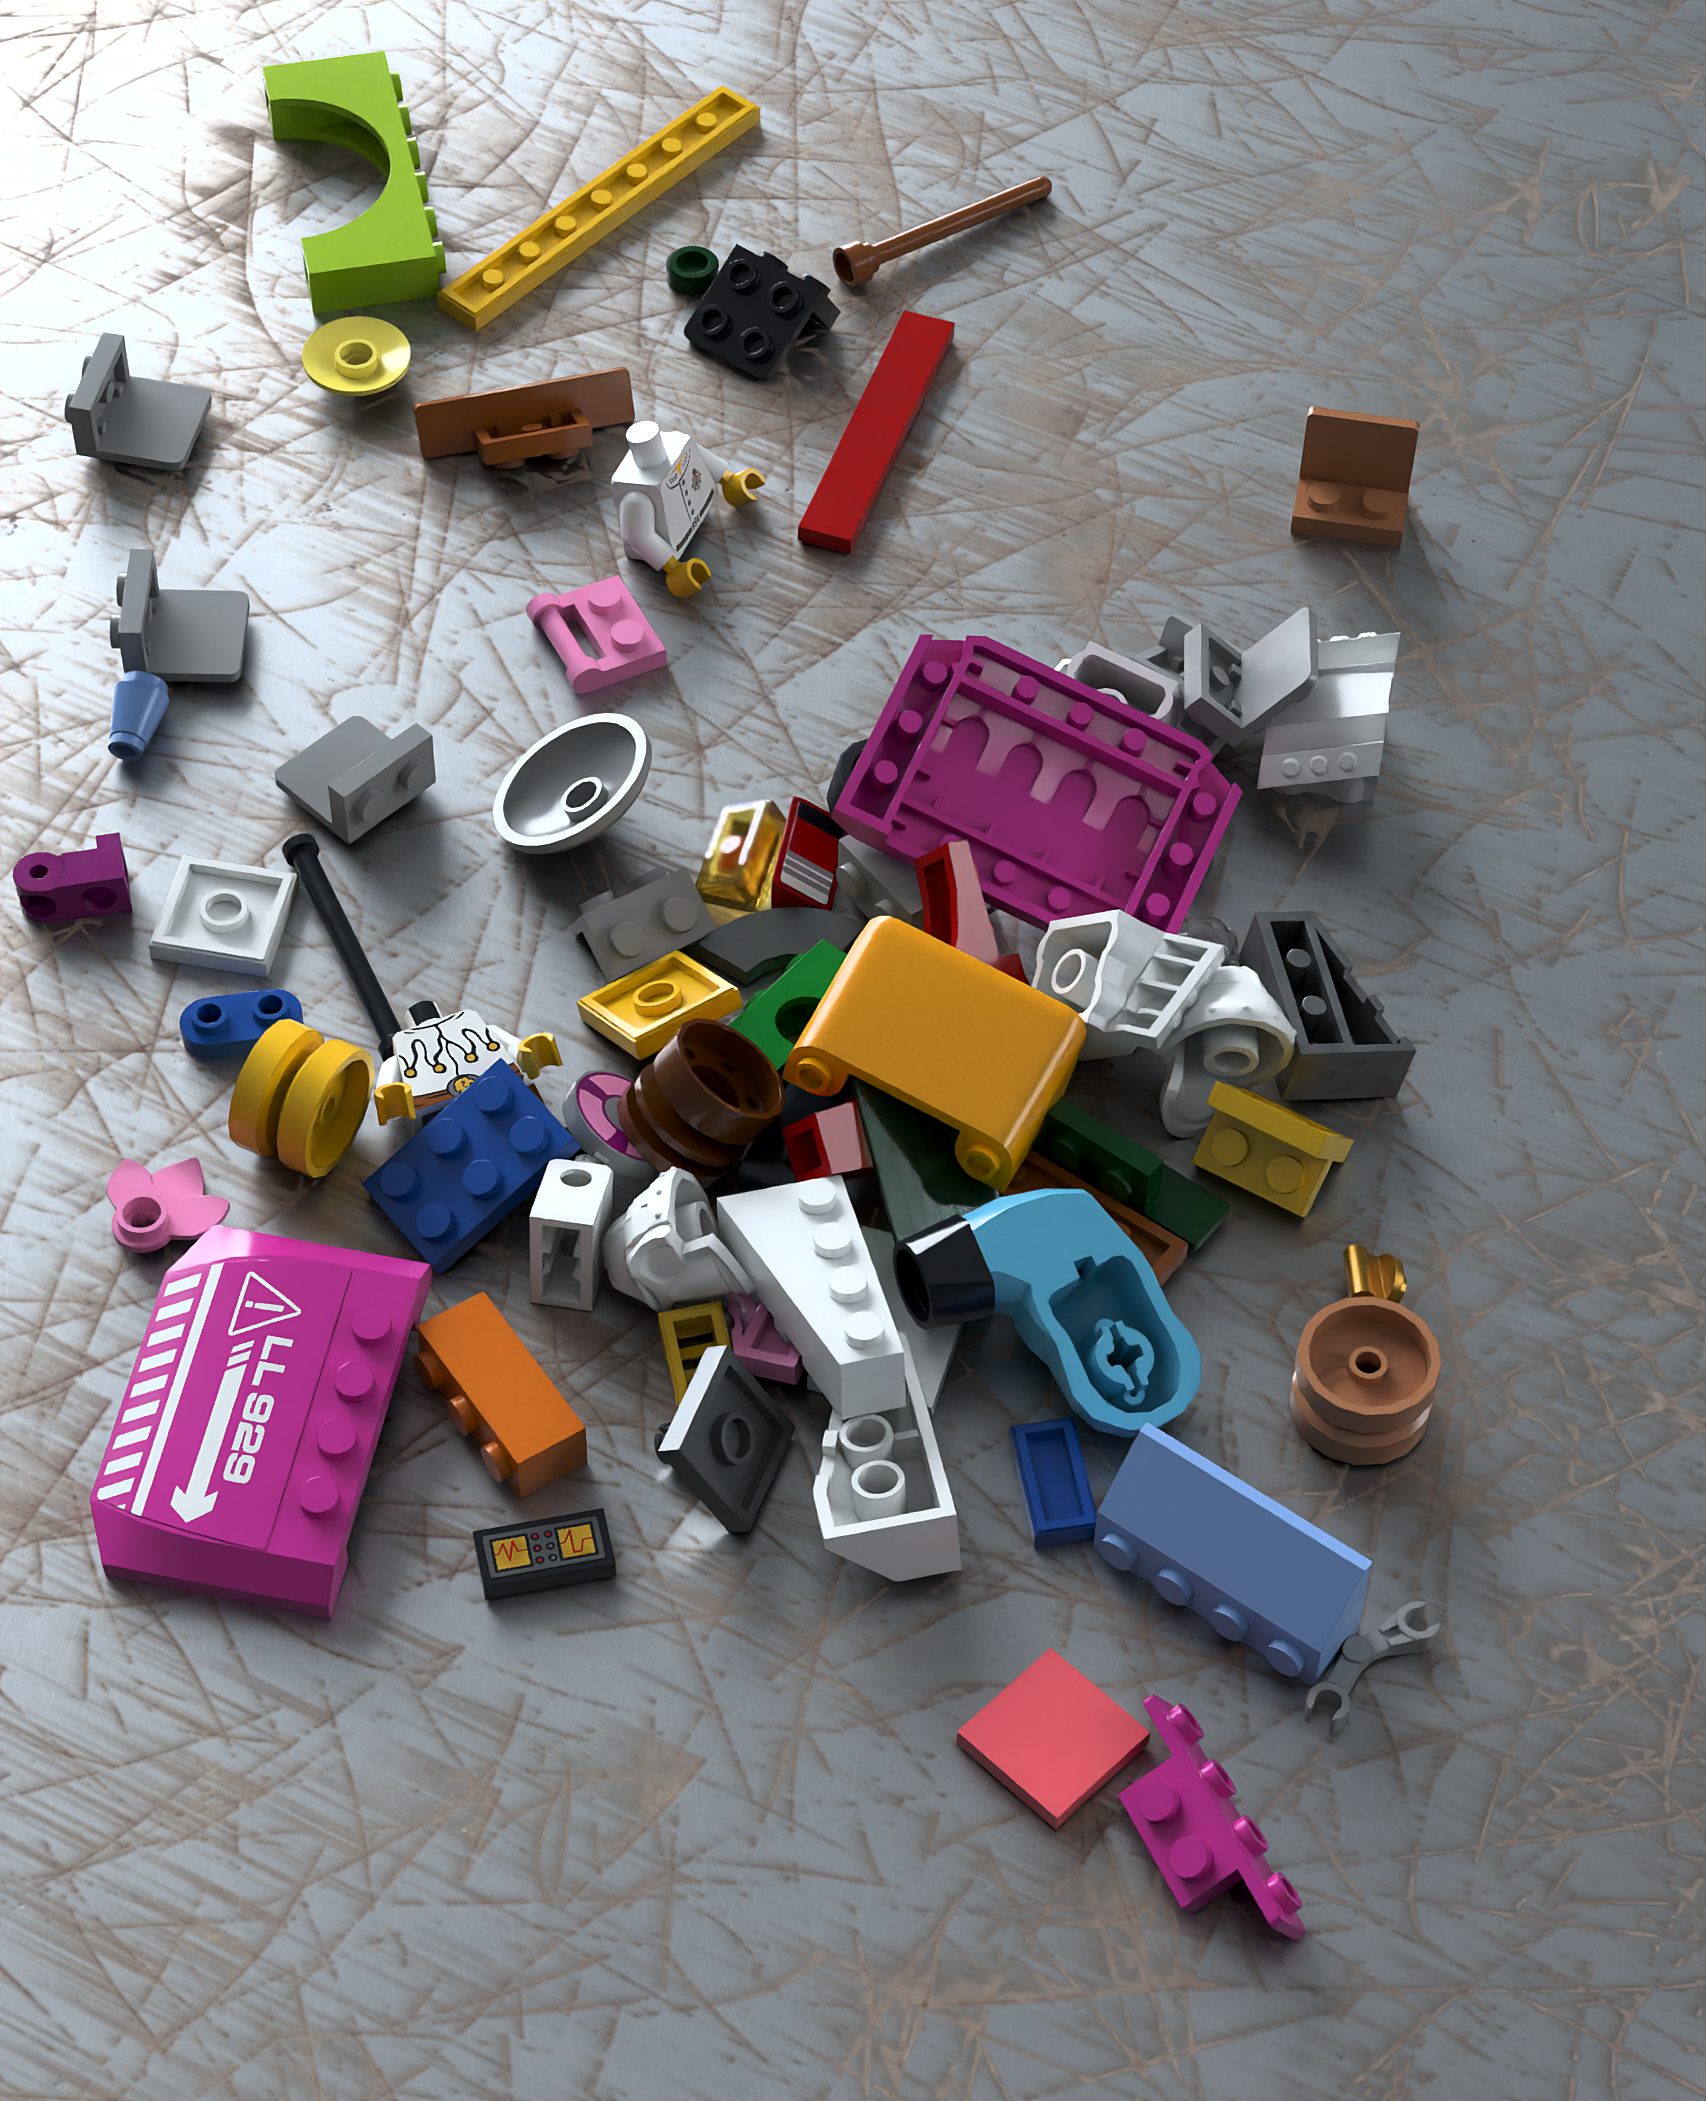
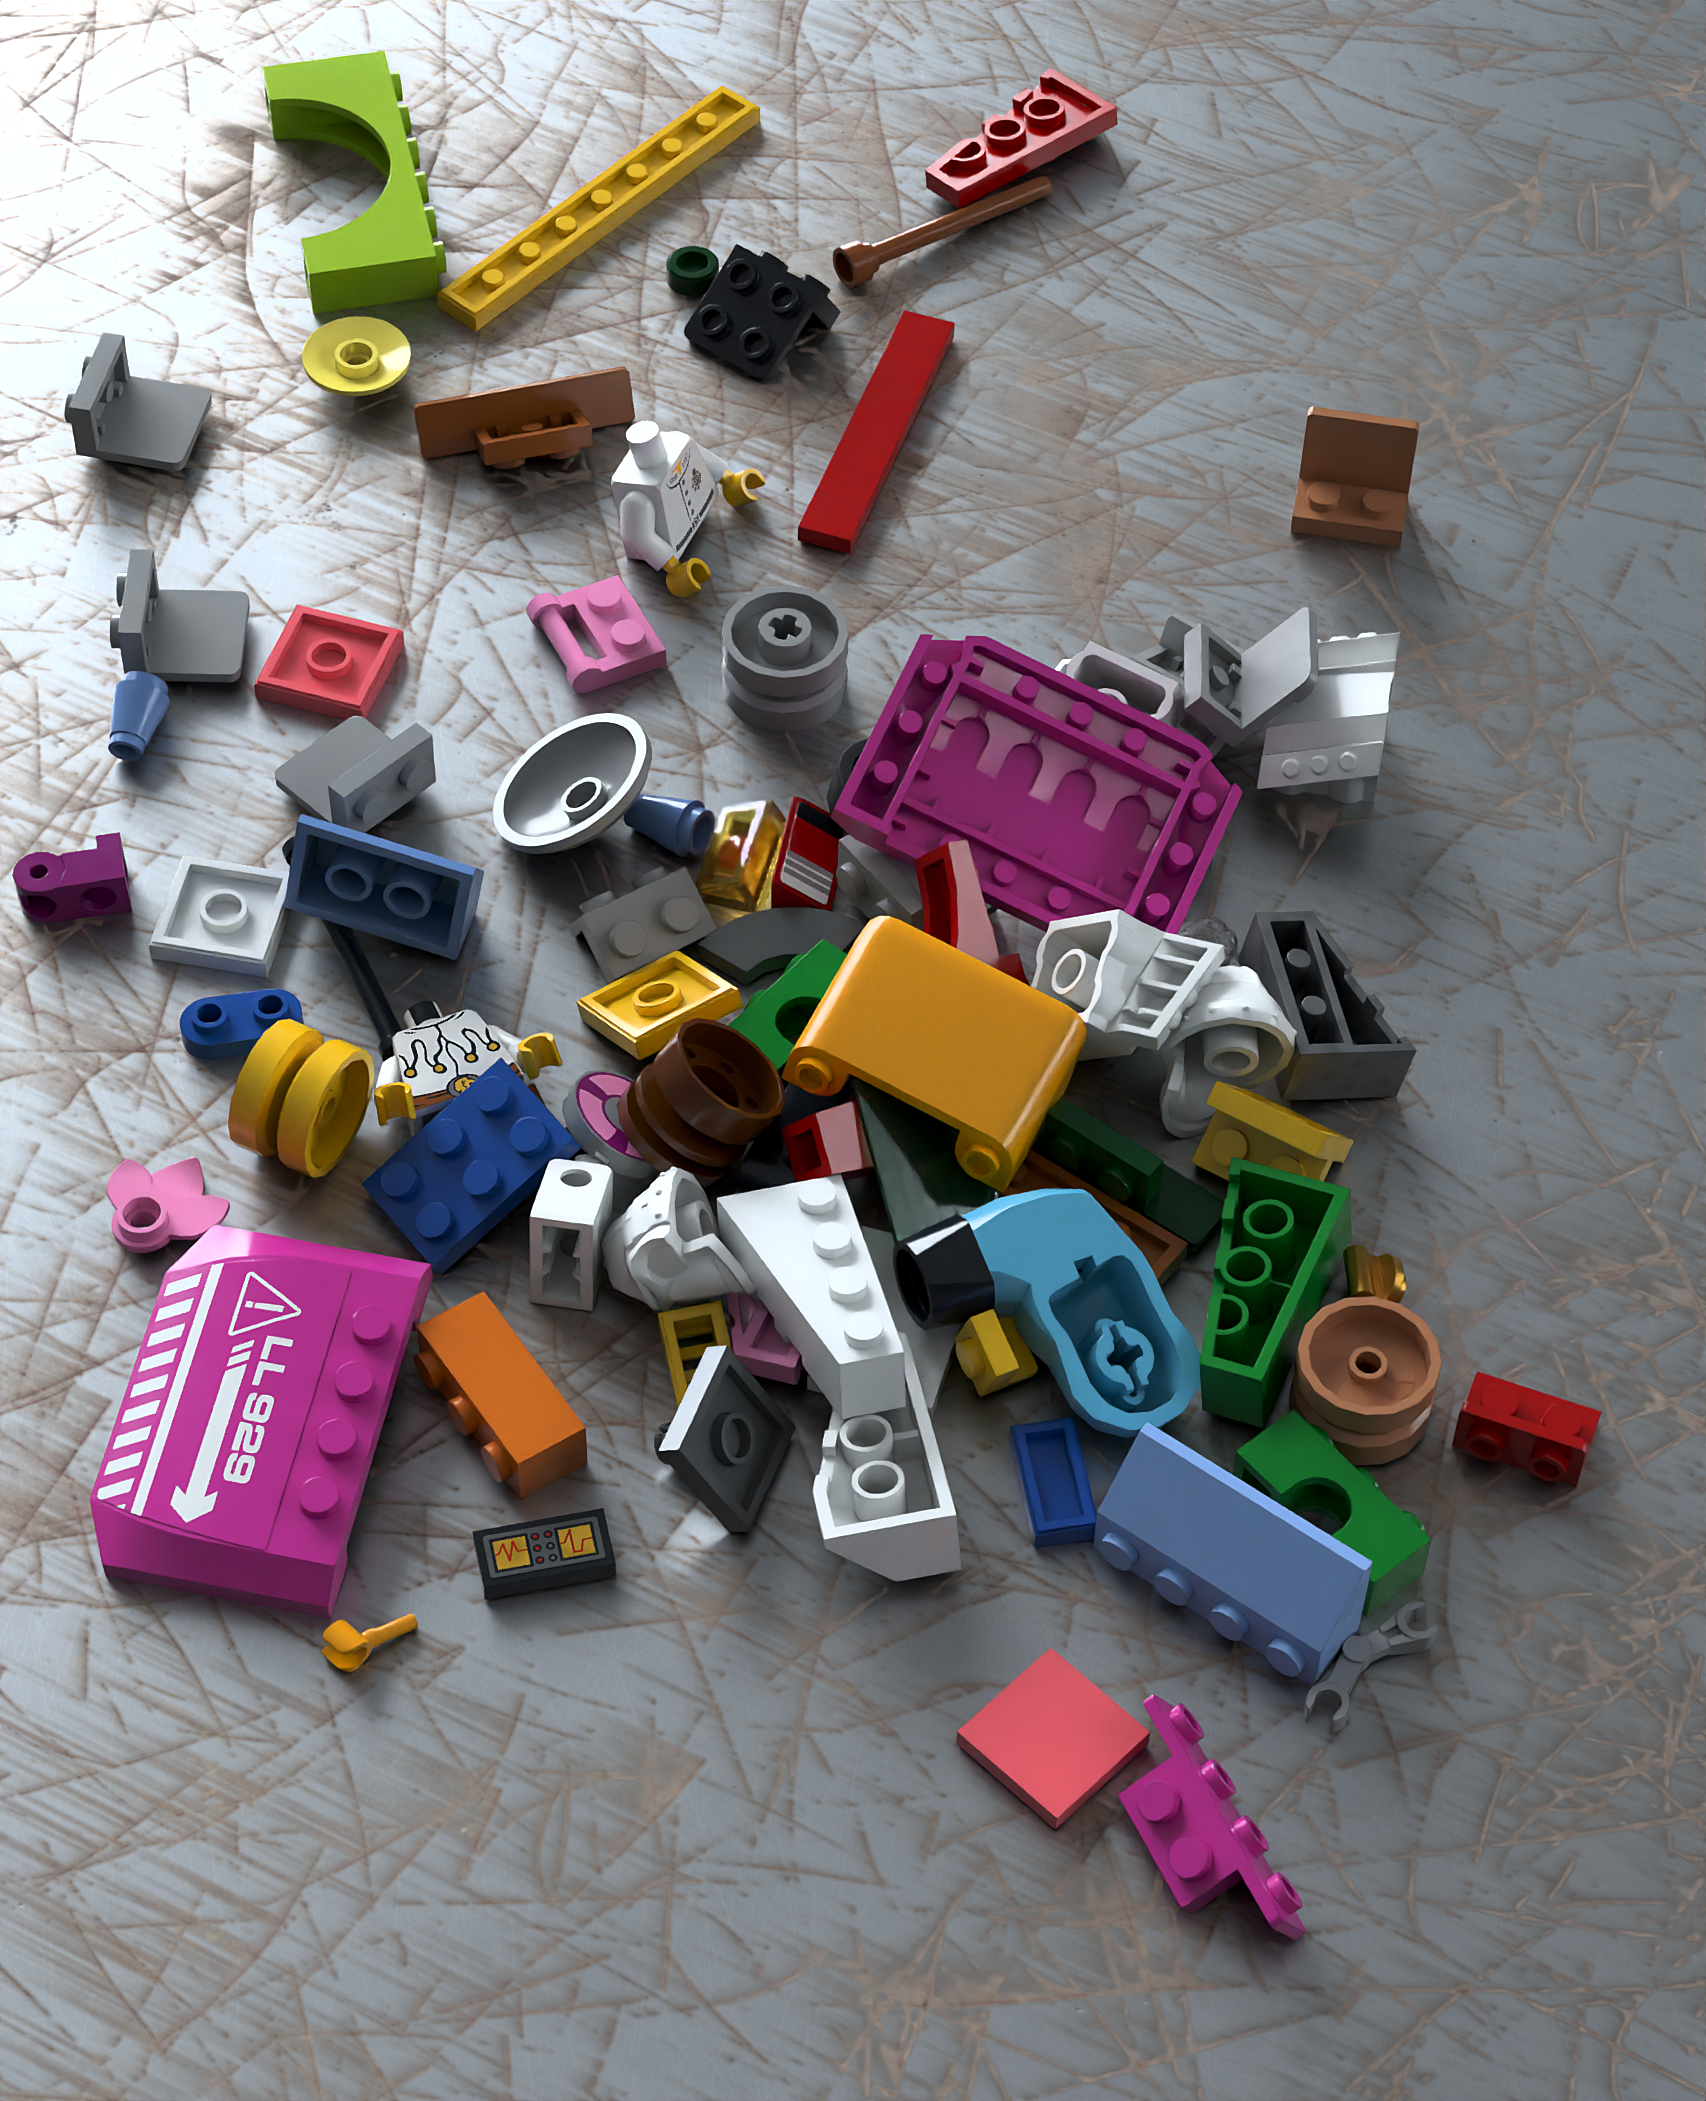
(329, 663): none -> coral tile
(350, 1648): none -> light orange hand
(382, 887): none -> medium blue slope
(672, 822): none -> medium blue cone
(784, 658): none -> light grey wheel
(993, 1353): none -> yellow bracket
(1027, 136): none -> red wing
(1269, 1279): none -> green wedge
(1307, 1475): none -> green arch
(1526, 1429): none -> red bracket

